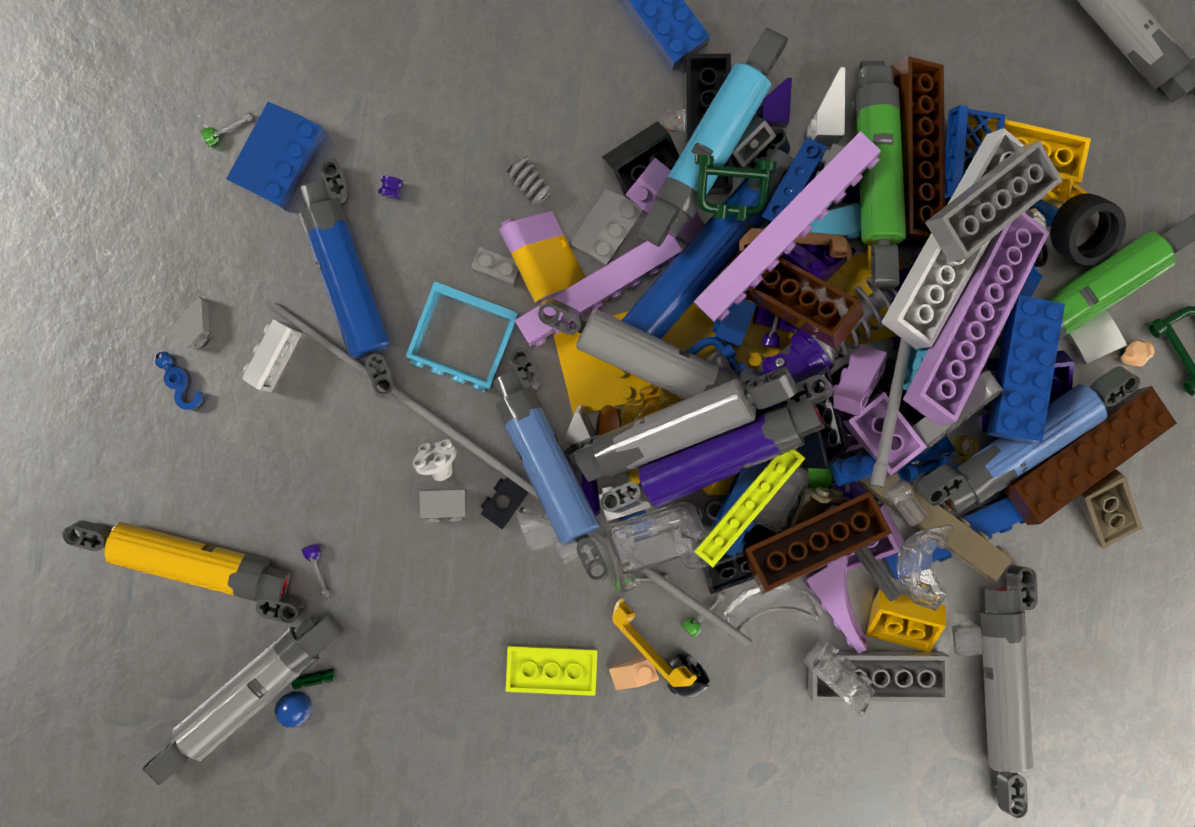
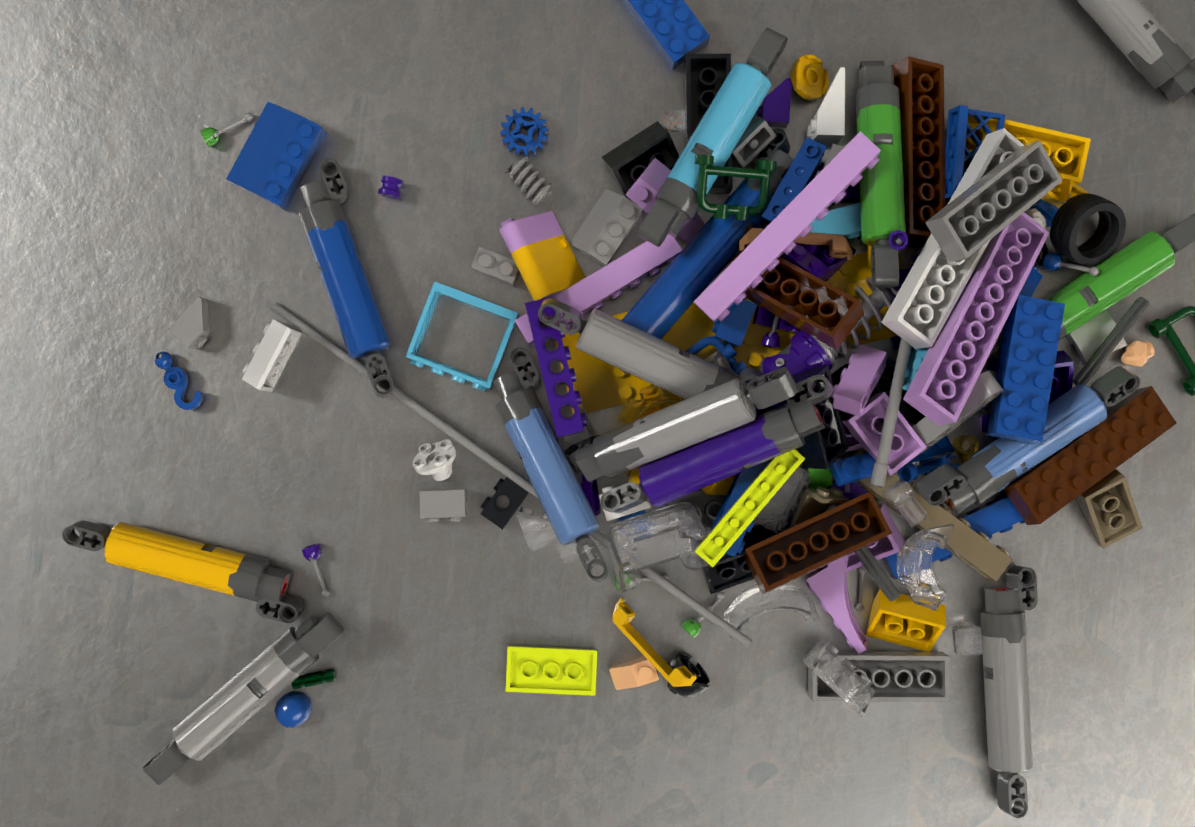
(516, 135): none -> blue gear
(562, 425): none -> dark purple brick
(608, 419): reddish brown dish -> none
(809, 77): none -> yellow tile
(859, 606): none -> light grey hinge
(897, 243): none -> dark purple hinge
(1054, 262): none -> hinge
(1111, 341): none -> dark grey axle

